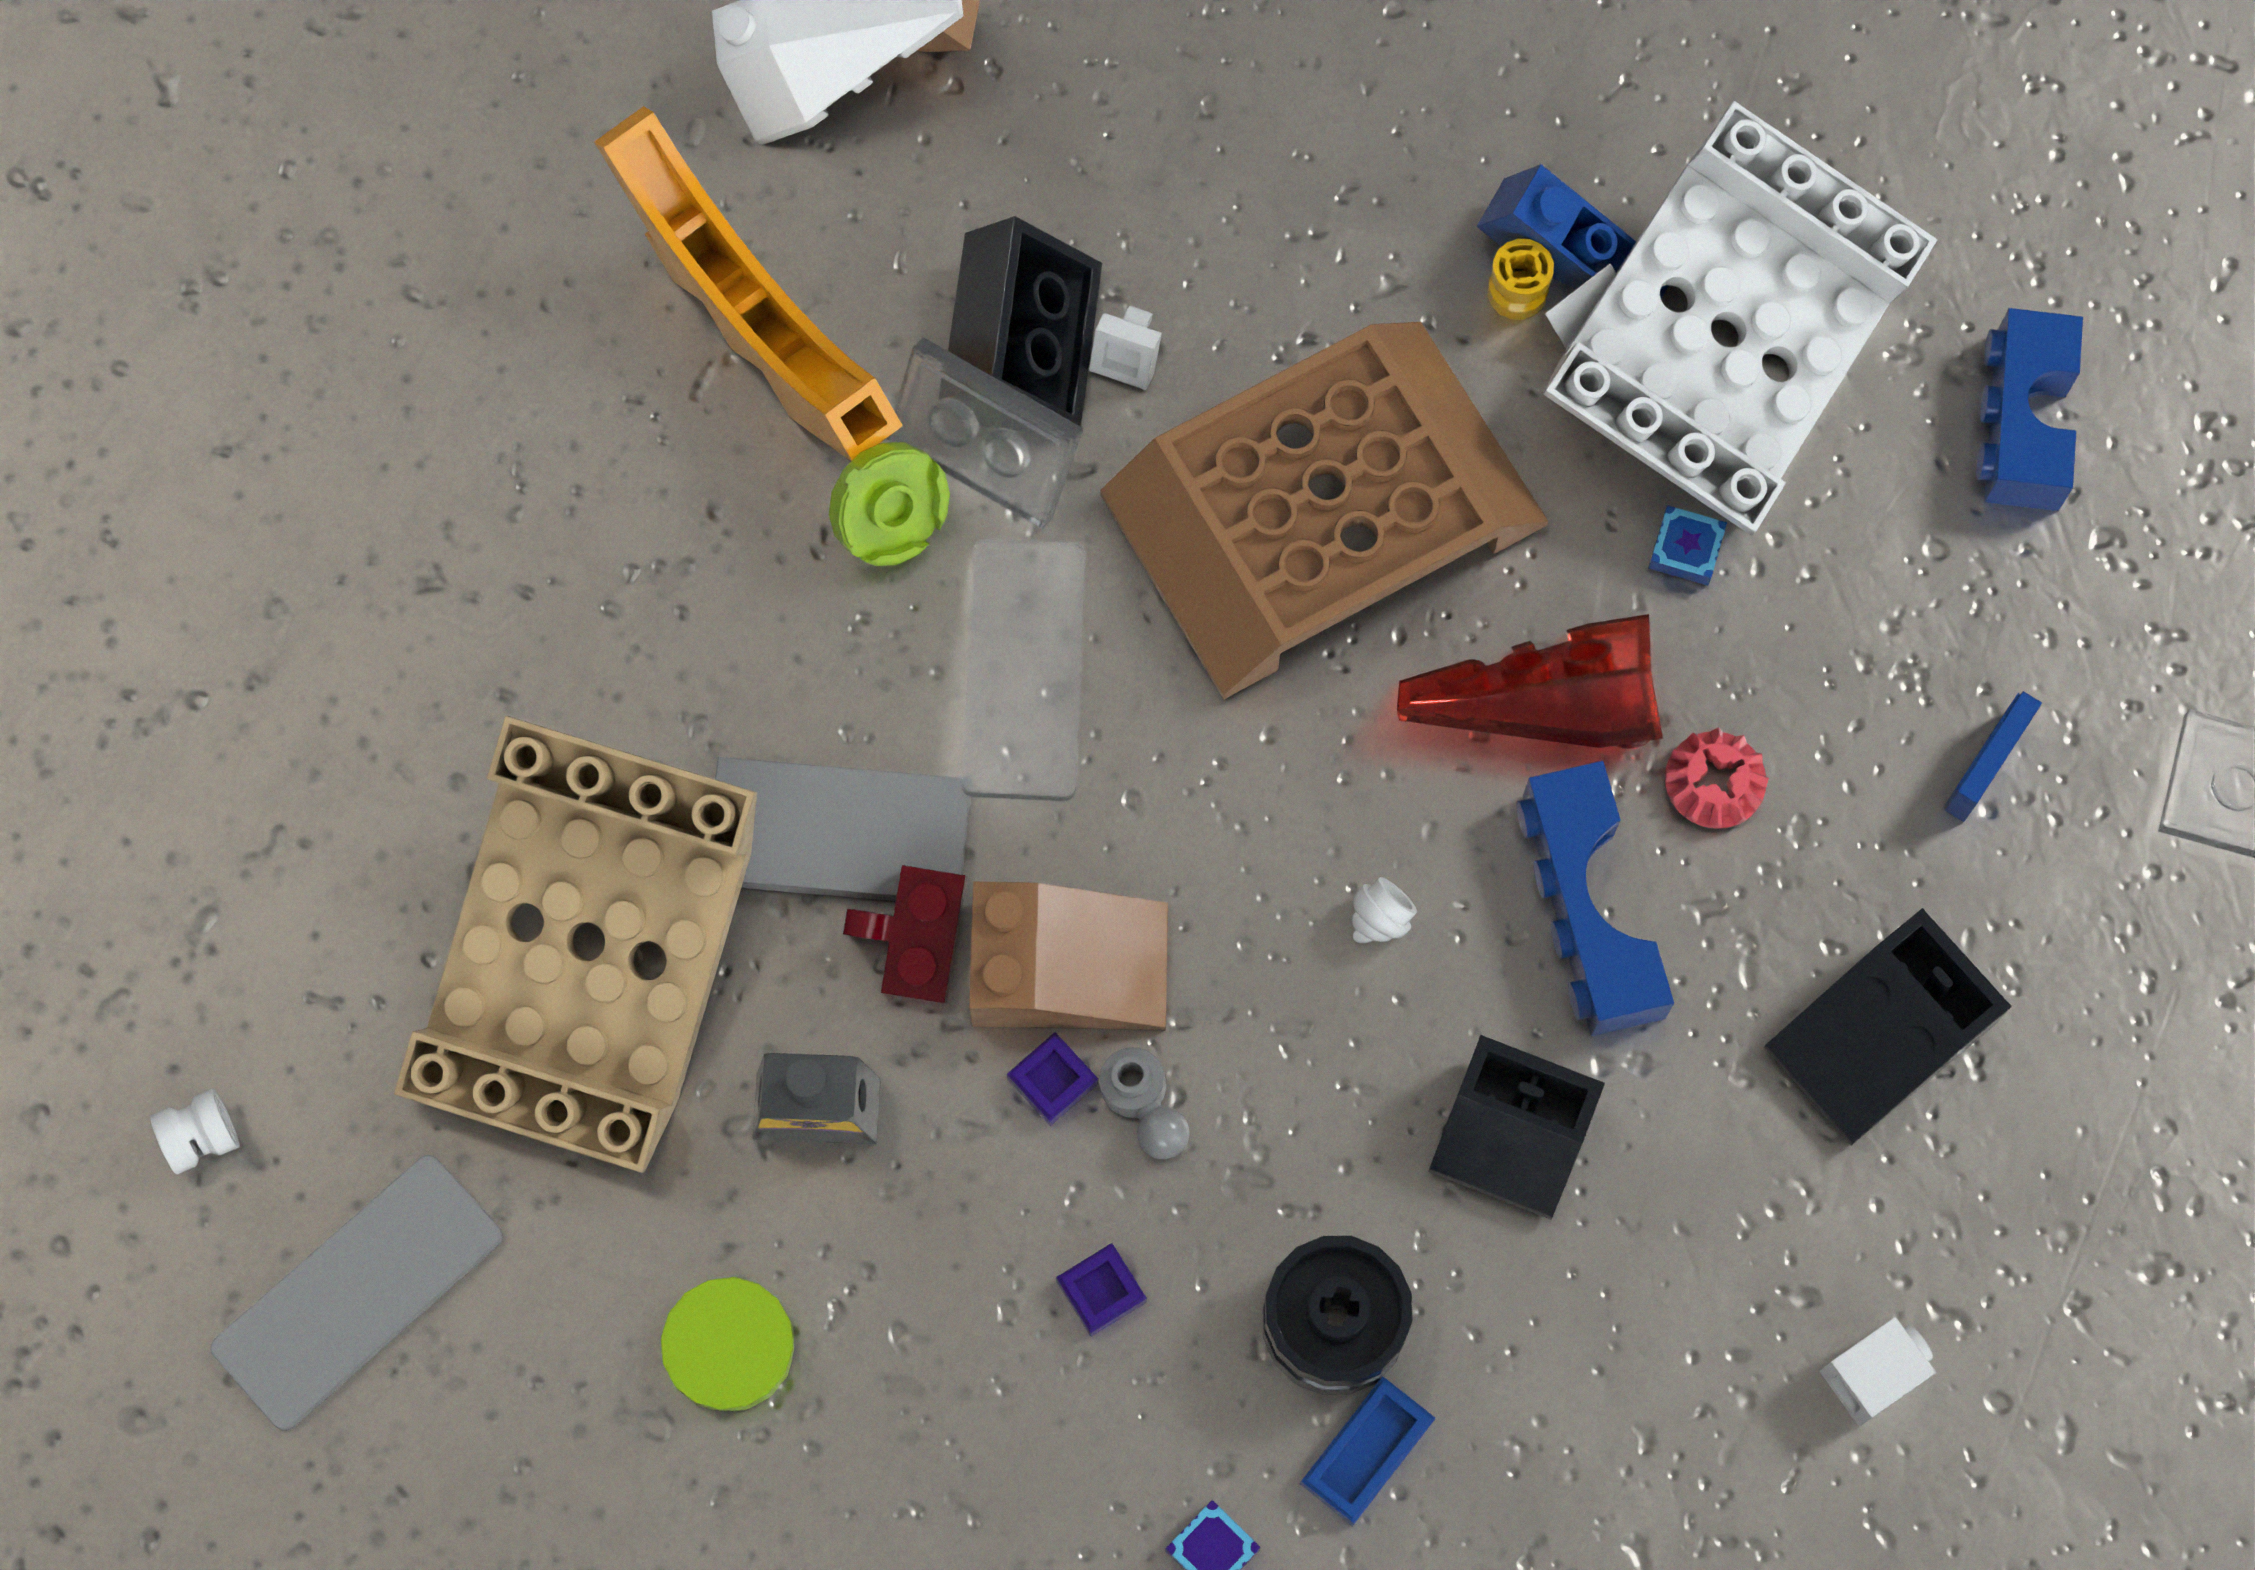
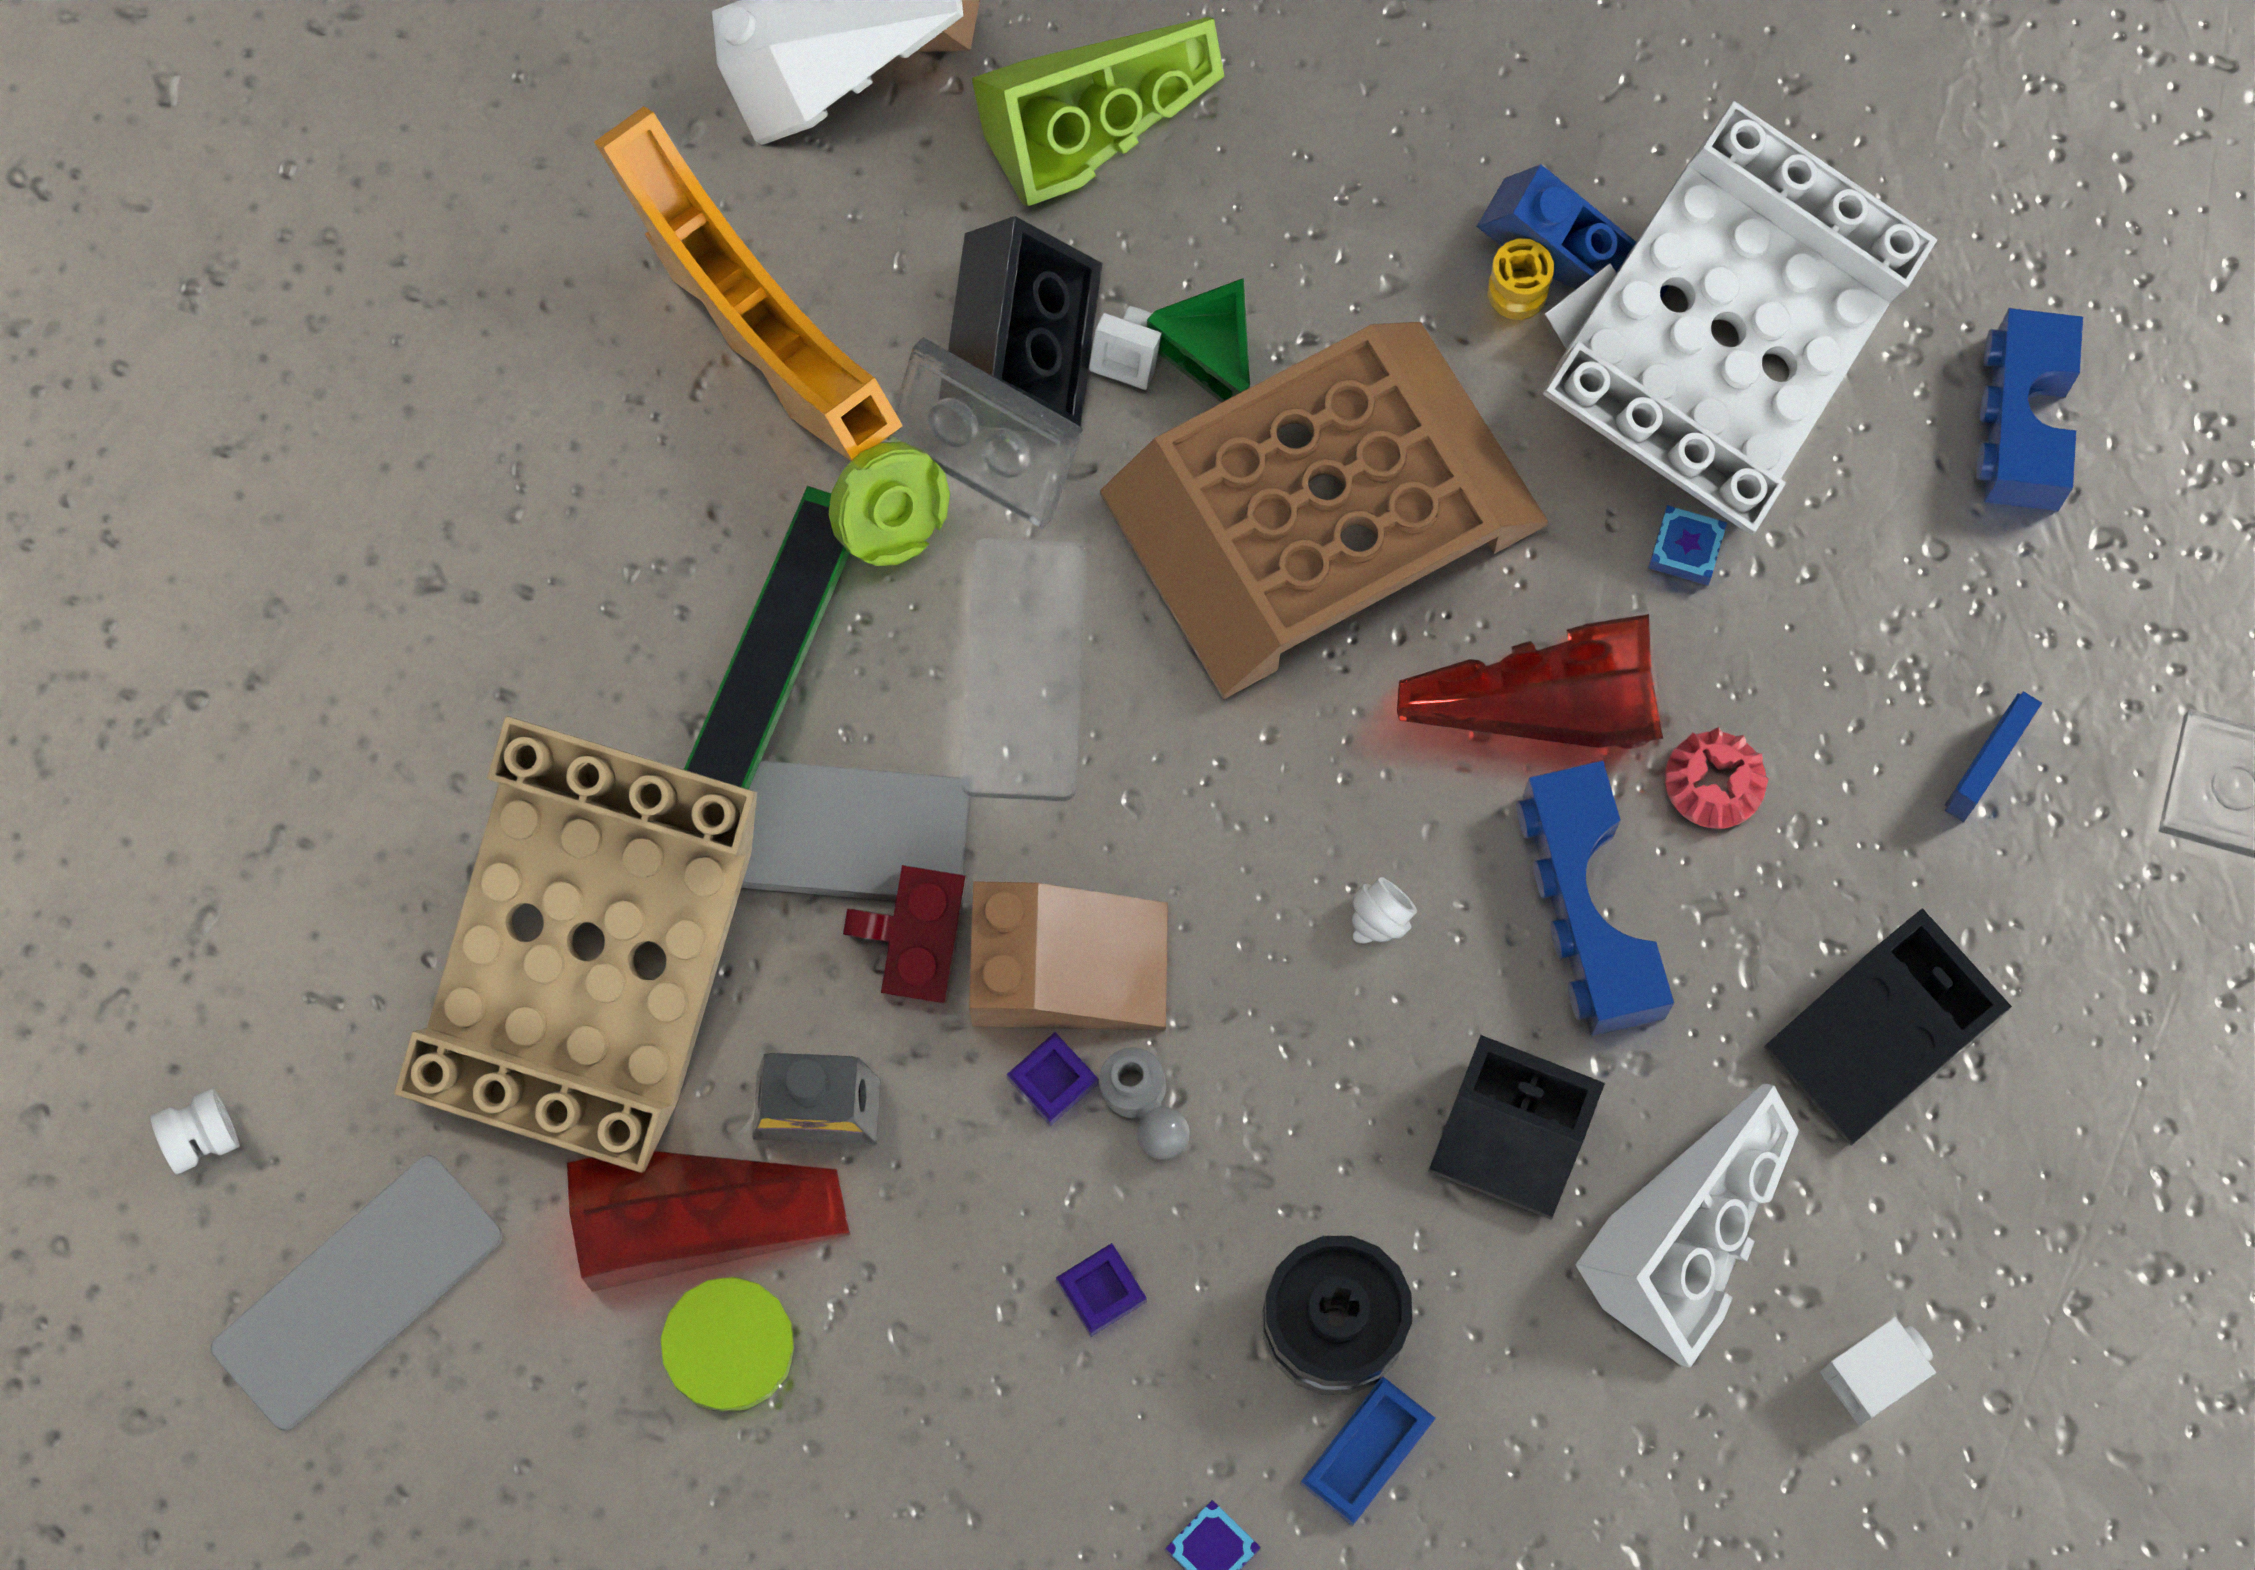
(694, 1214): none -> clear red wedge
(771, 647): none -> black tile
(1078, 107): none -> lime wedge
(1208, 339): none -> green slope
(1676, 1241): none -> white wedge

